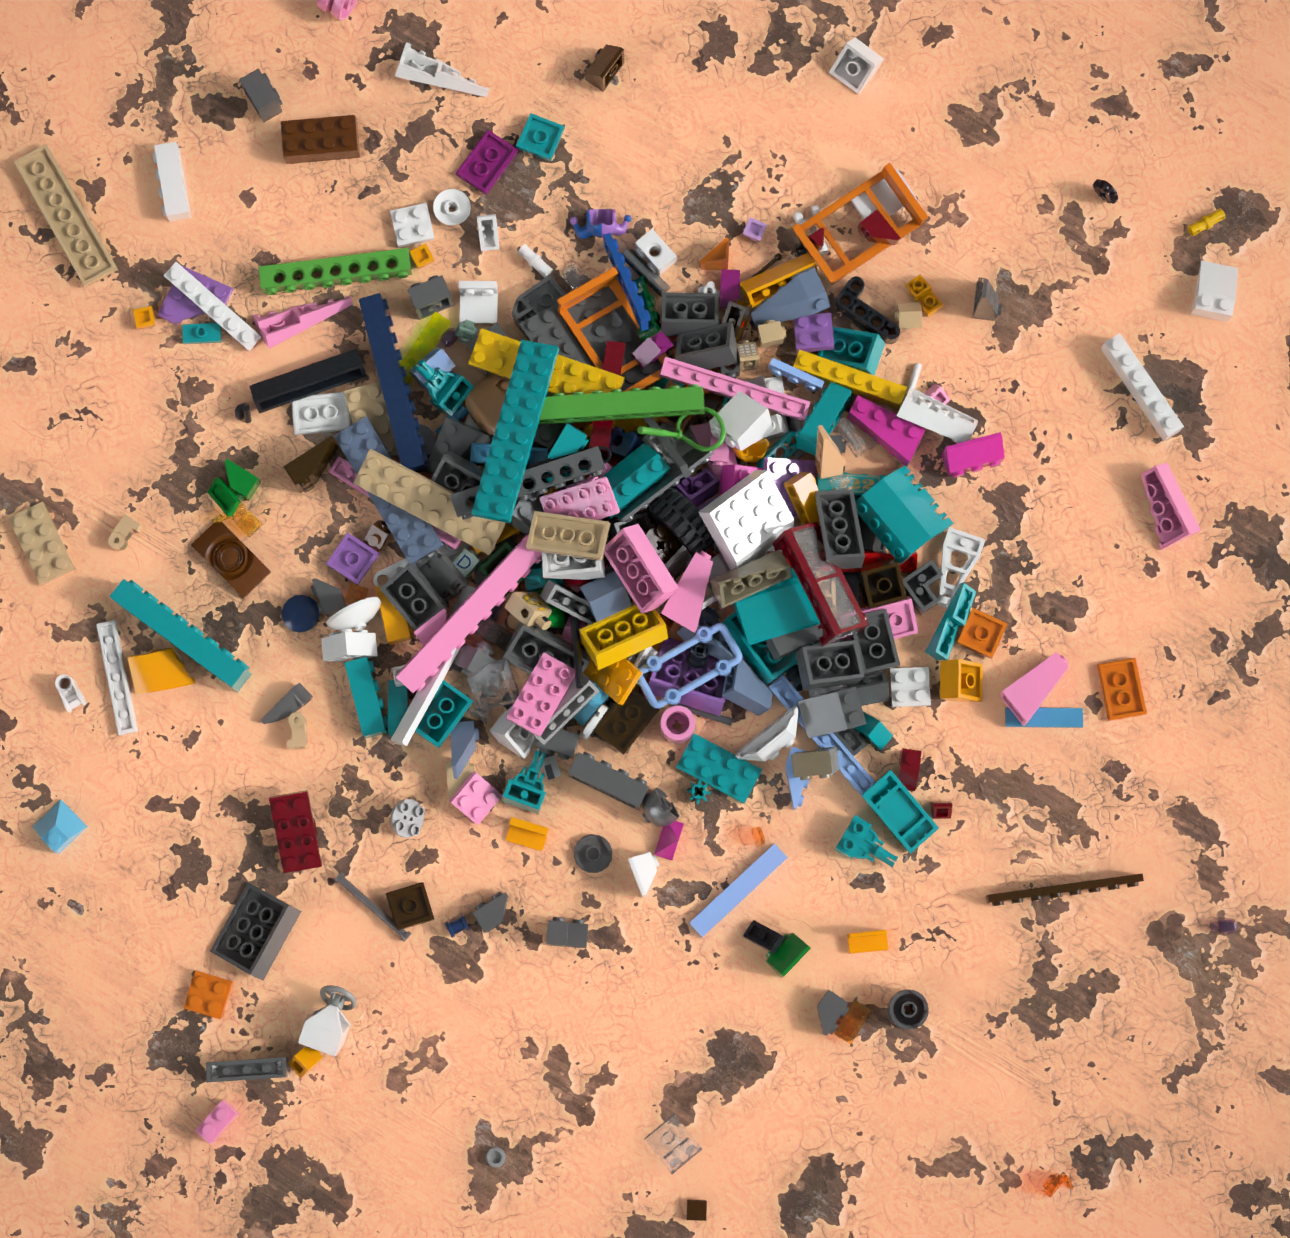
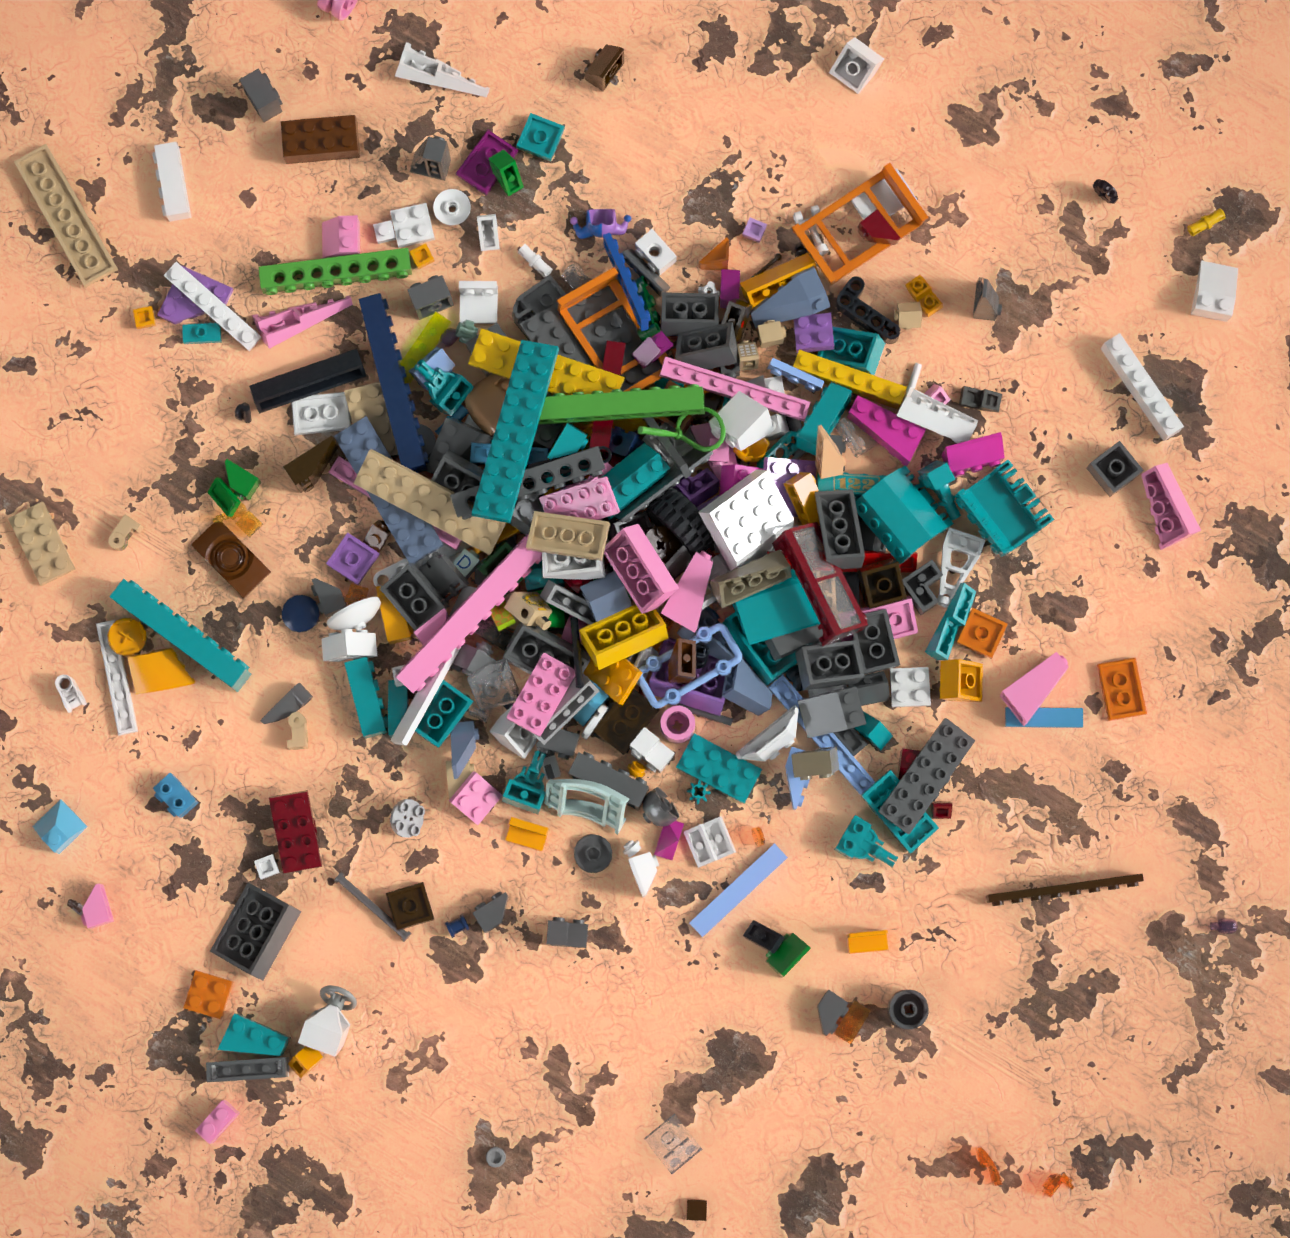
(97, 909): none -> bright pink slope
(126, 637): none -> light orange tile
(175, 796): none -> dark azure brick
(252, 1037): none -> teal wedge
(266, 866): none -> white plate
(341, 236): none -> bright pink slope
(384, 232): none -> white plate
(432, 158): none -> dark grey wedge
(502, 617): none -> lime tile
(506, 172): none -> green slope
(610, 814): none -> light aqua wedge
(631, 848): none -> white plate
(636, 769): none -> light orange plate
(651, 750): none -> white brick
(682, 662): none -> reddish brown slope
(709, 841): none -> white slope
(817, 238): dark red slope -> none
(841, 482): clear slope -> none
(926, 776): none -> dark grey bracket
(936, 477): none -> teal brick
(980, 399): none -> pearl dark grey slope
(986, 1161): none -> clear orange slope
(1001, 511): none -> teal hinge
(1114, 469): none -> dark grey brick

